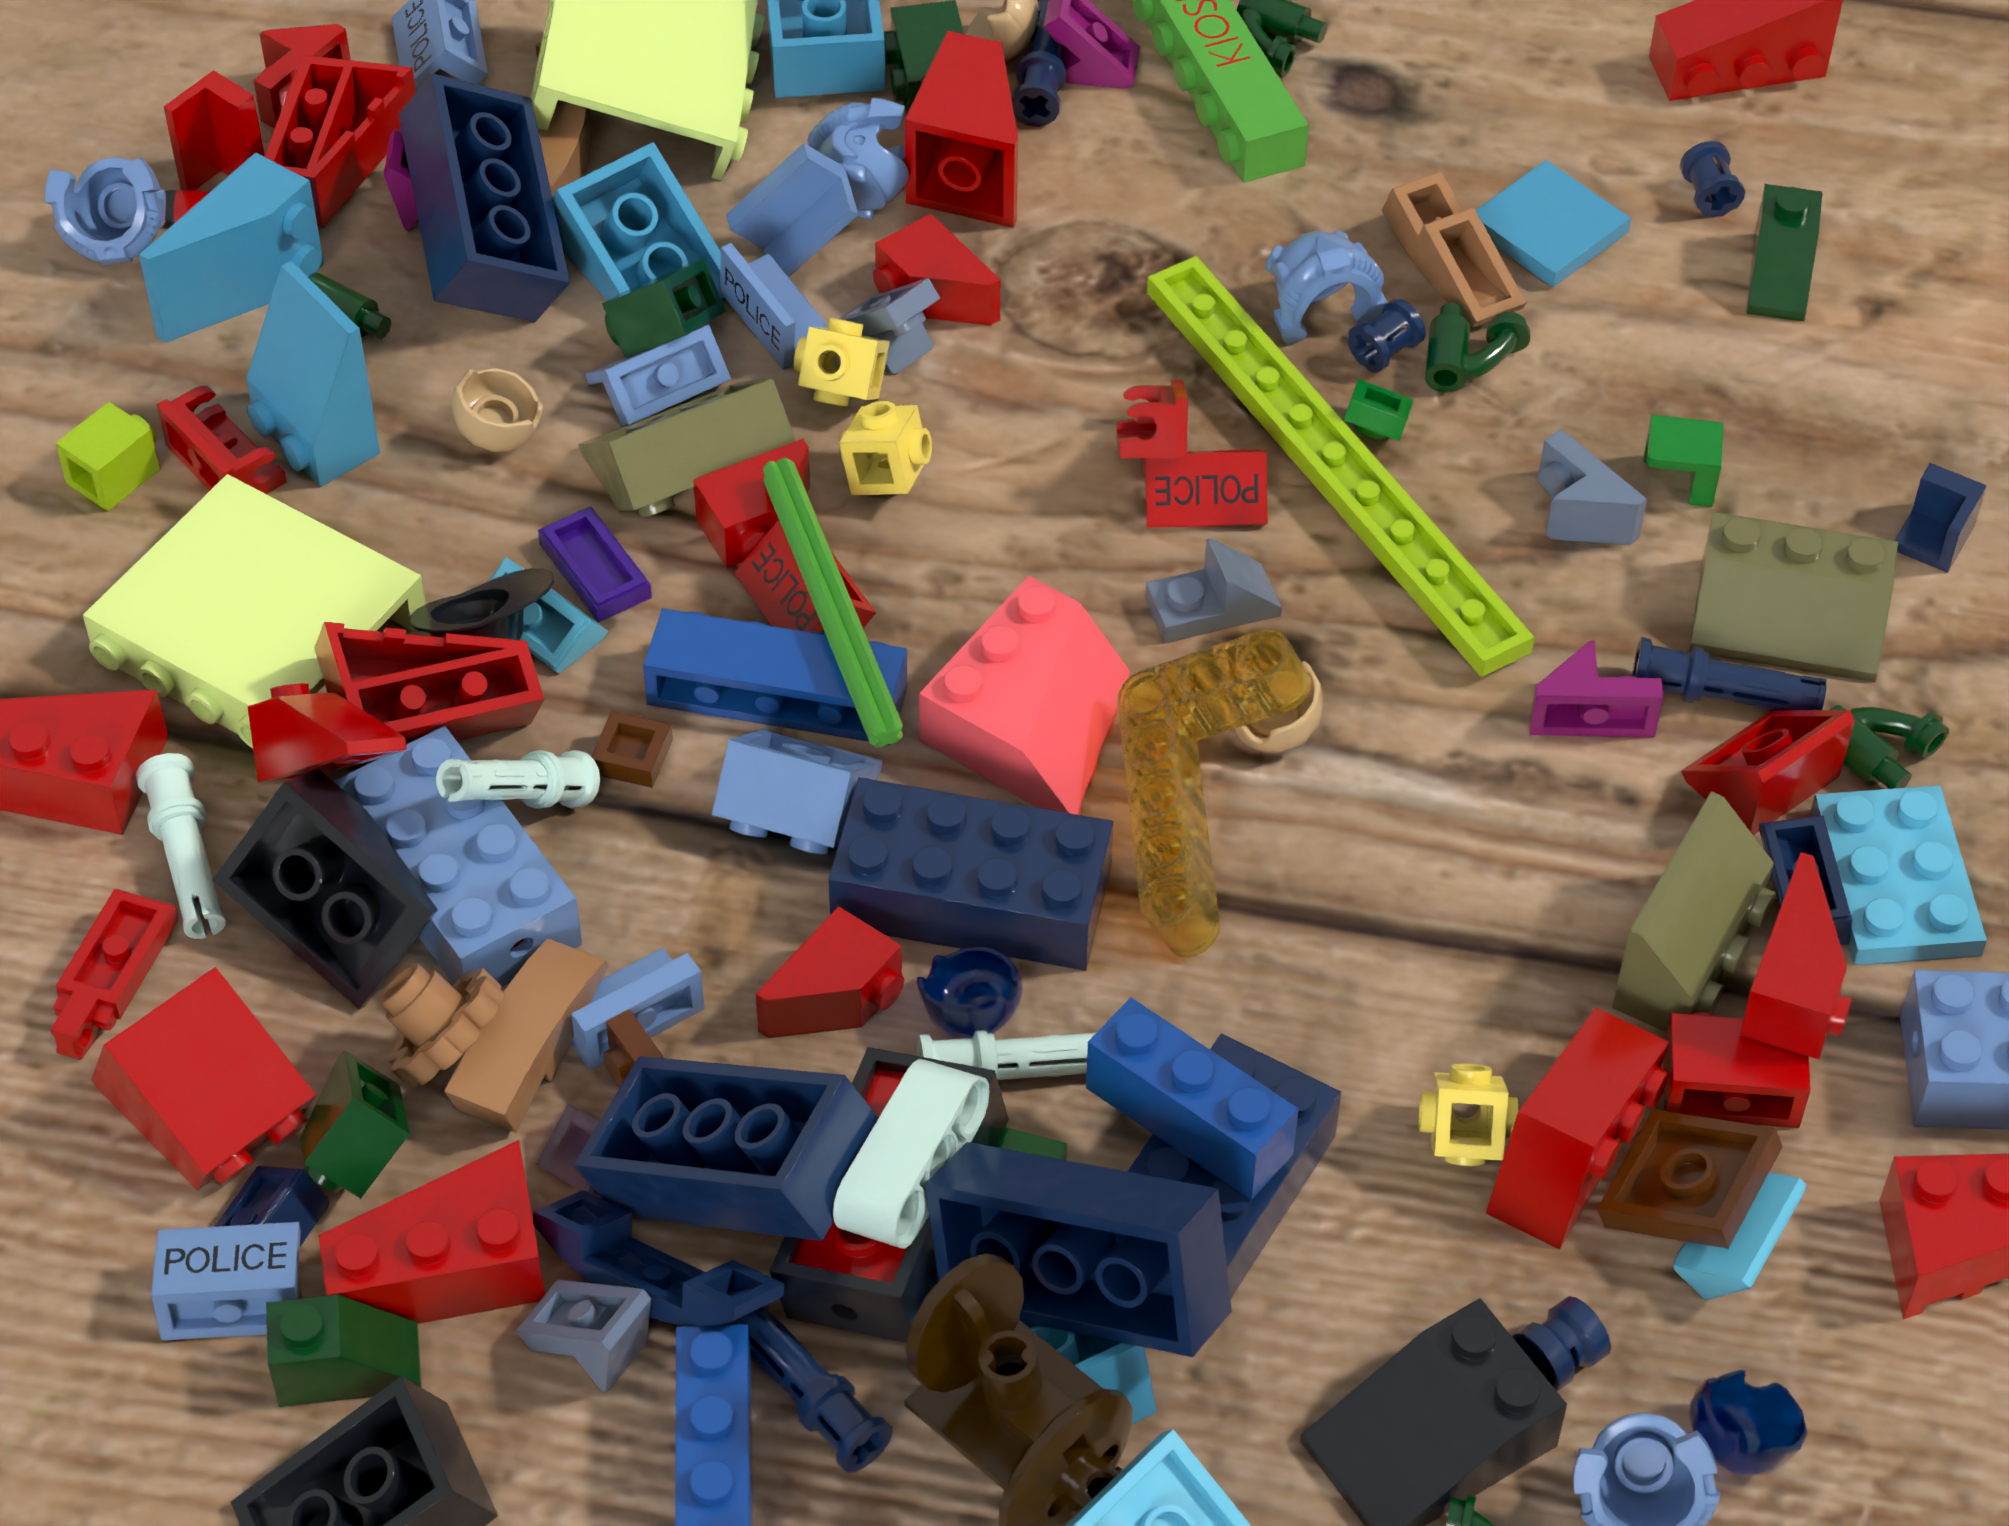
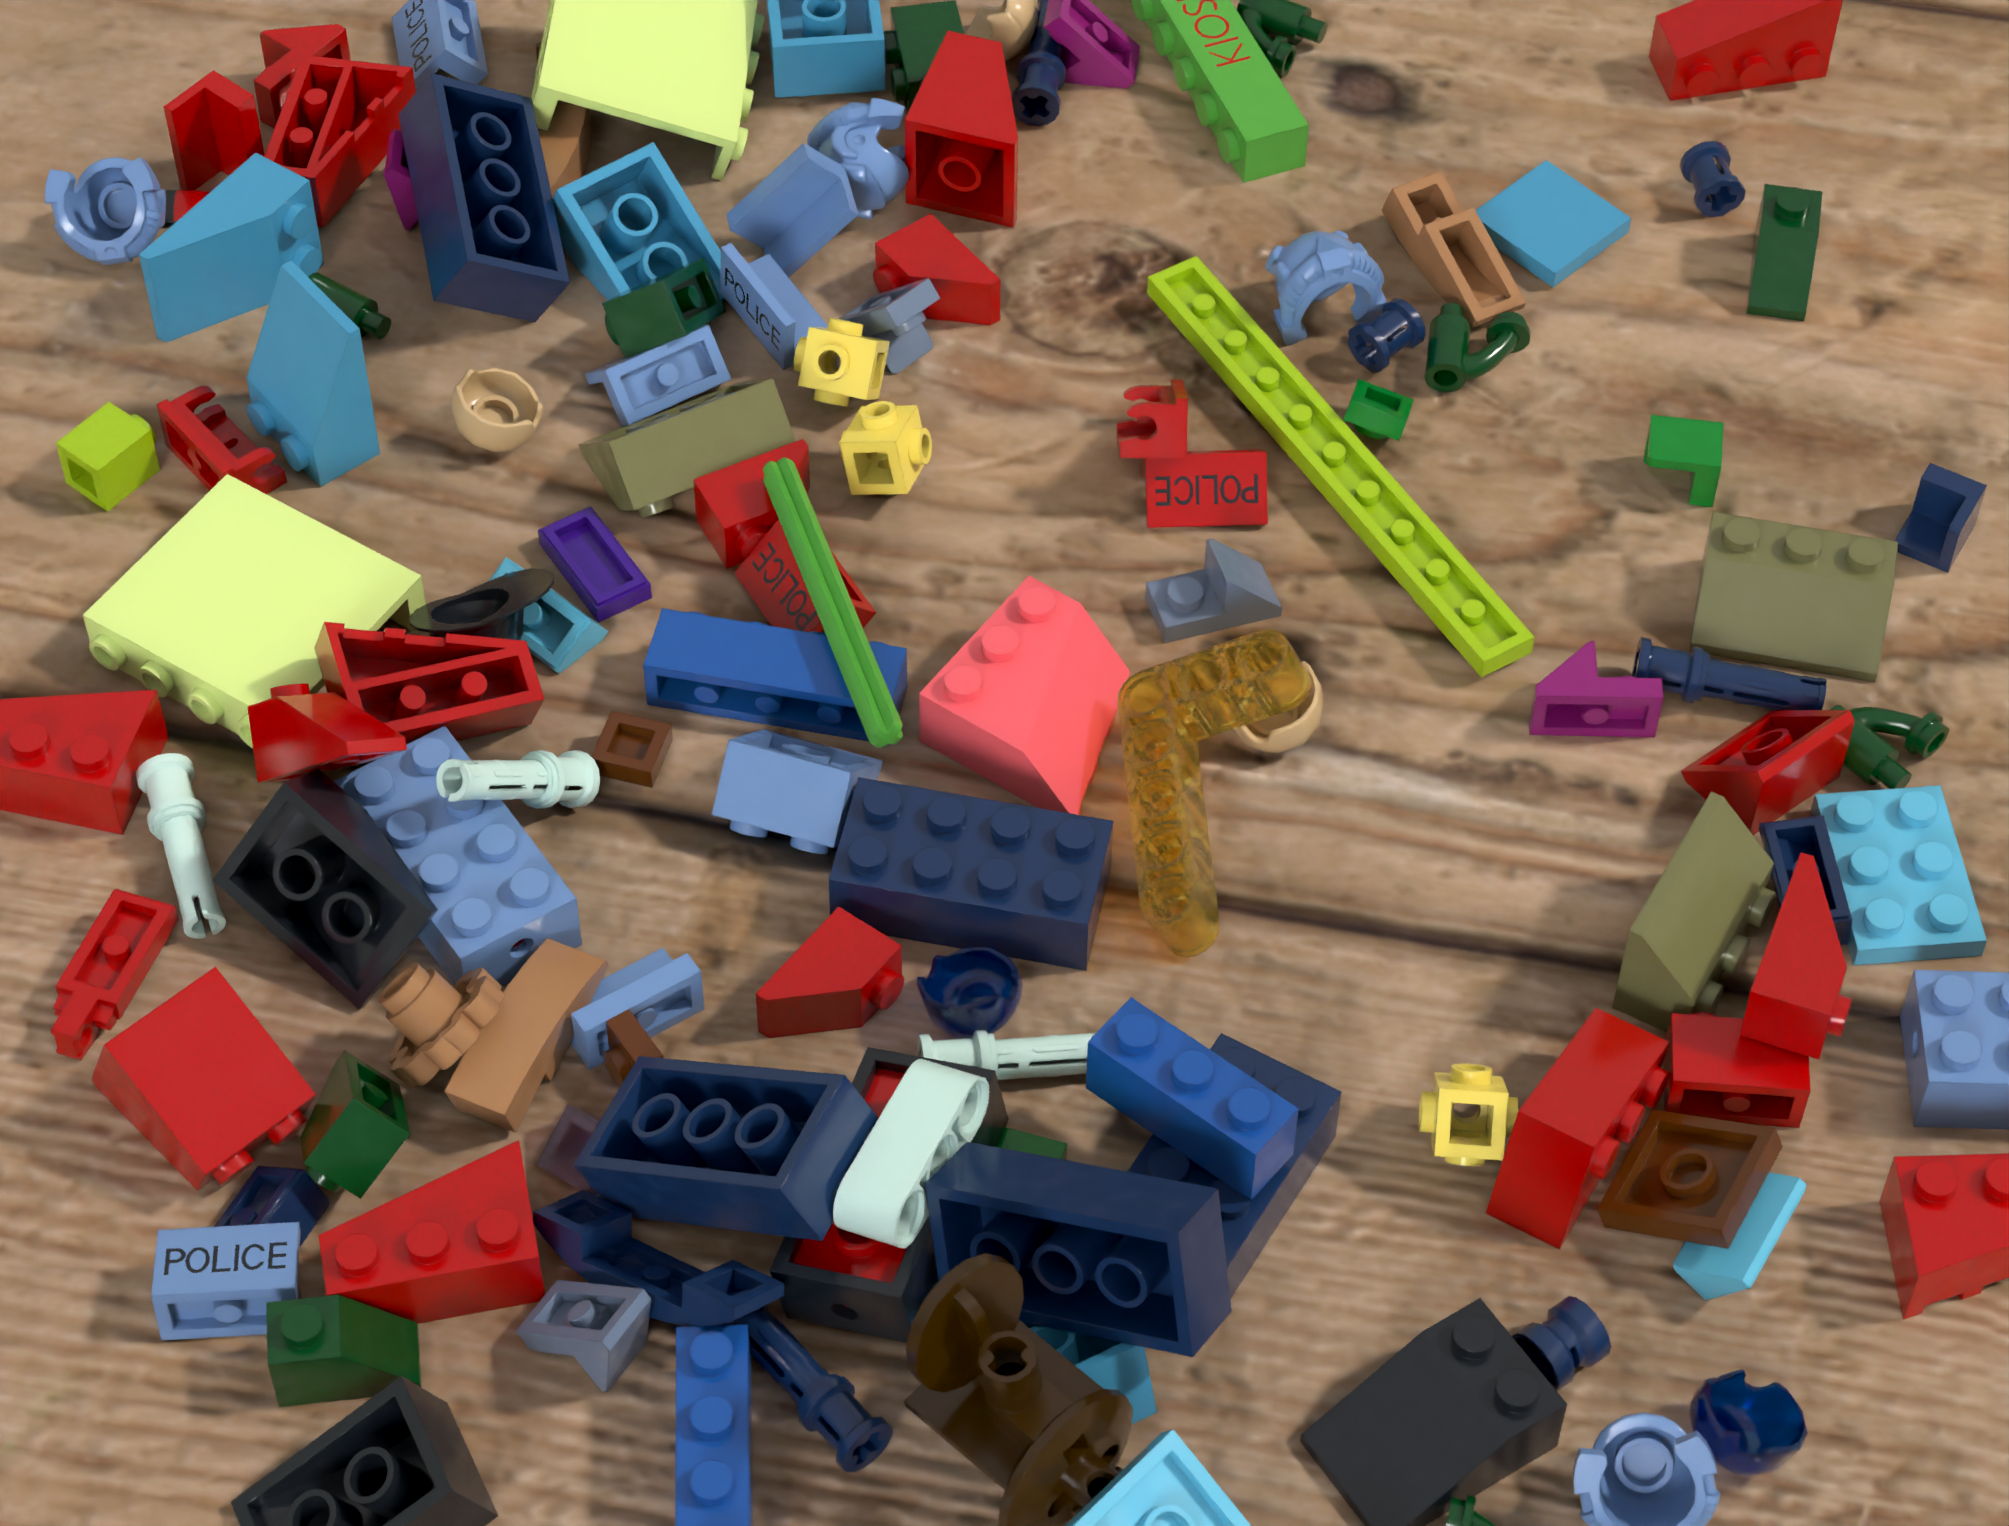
(1588, 496): sand blue slope -> none

